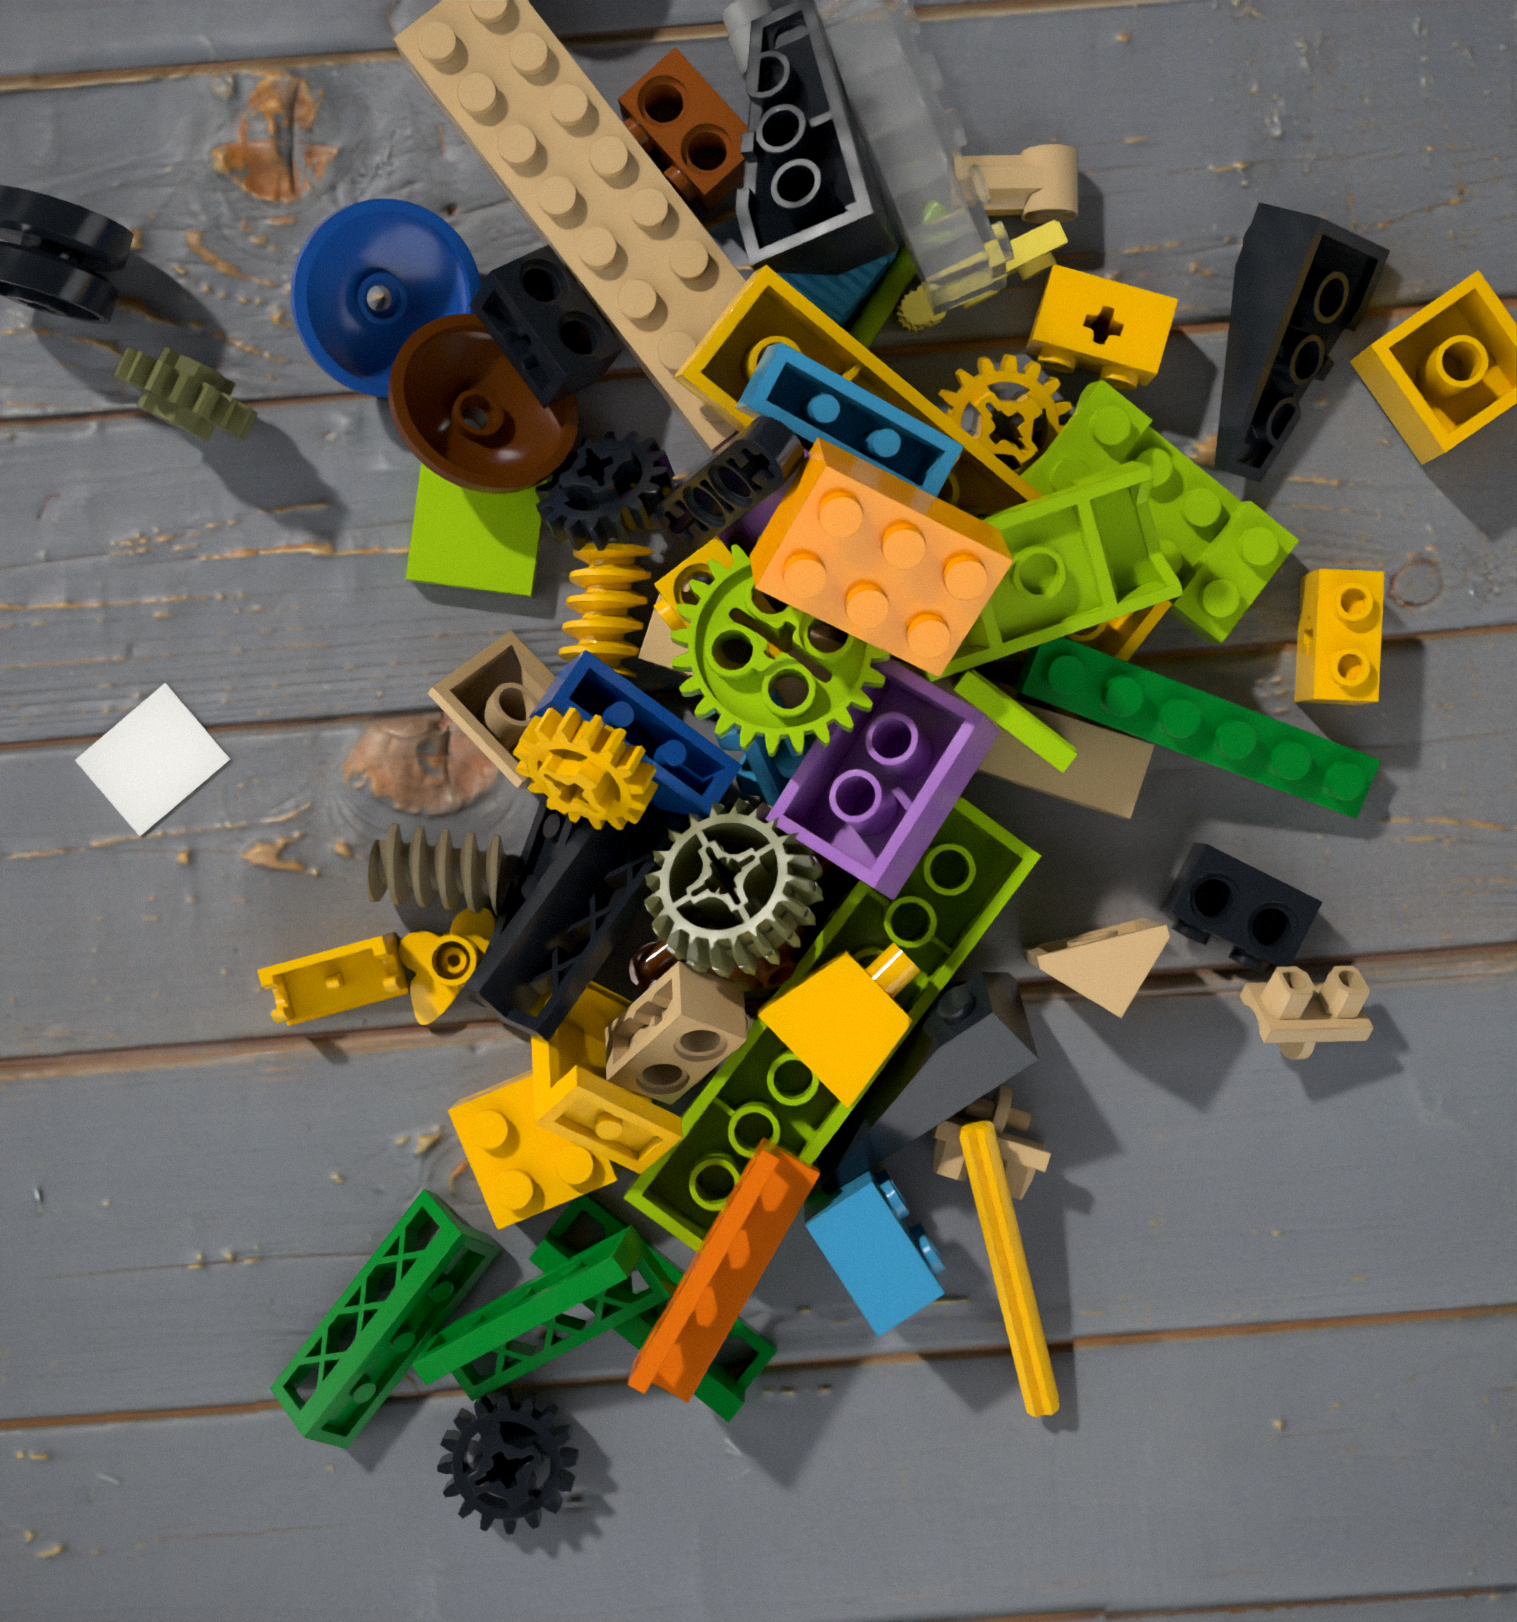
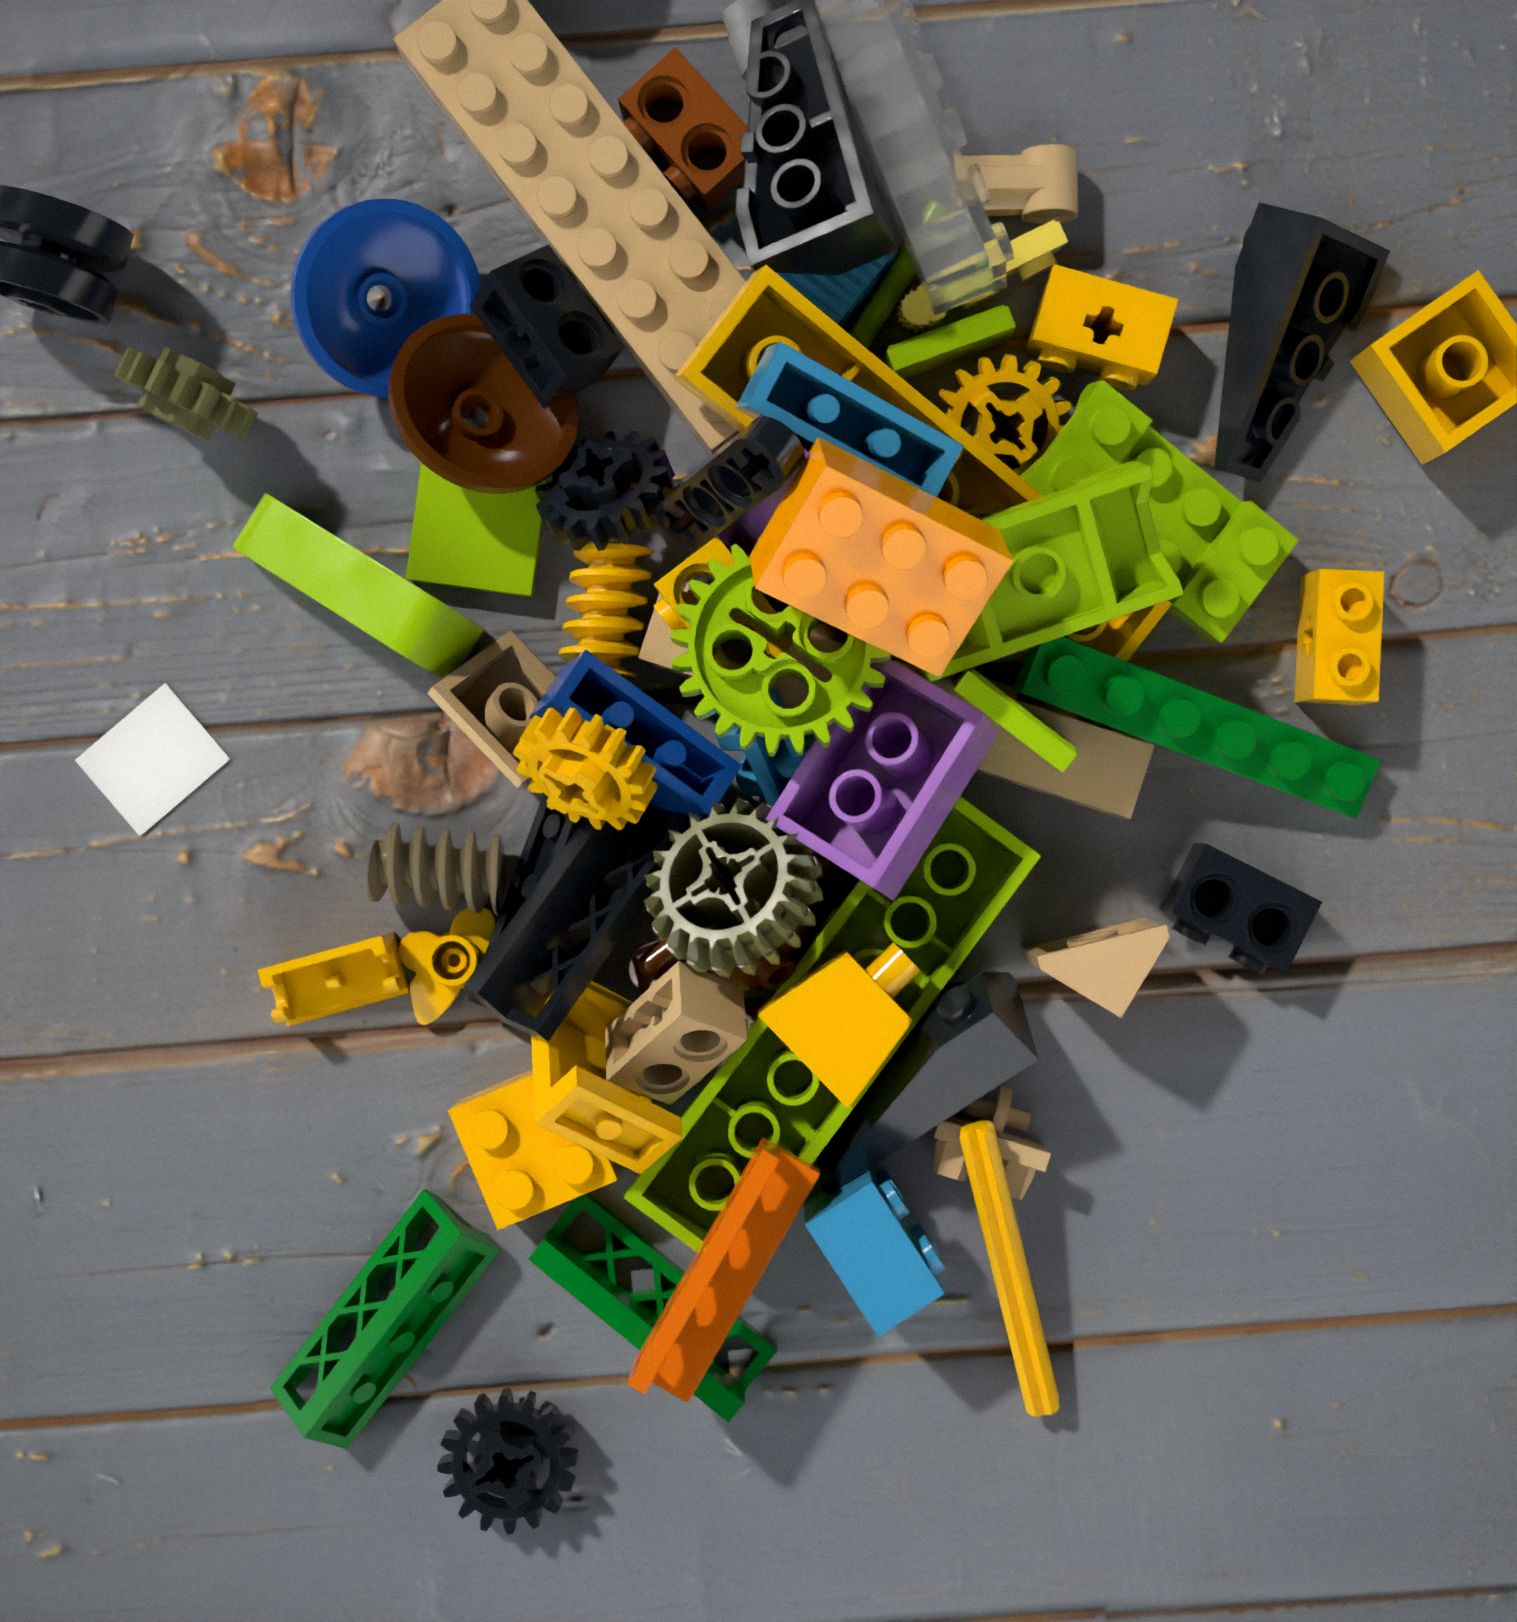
(357, 588): none -> lime beam
(542, 1303): green fence -> none
(951, 342): none -> lime tile
(1304, 1012): tan hips -> none

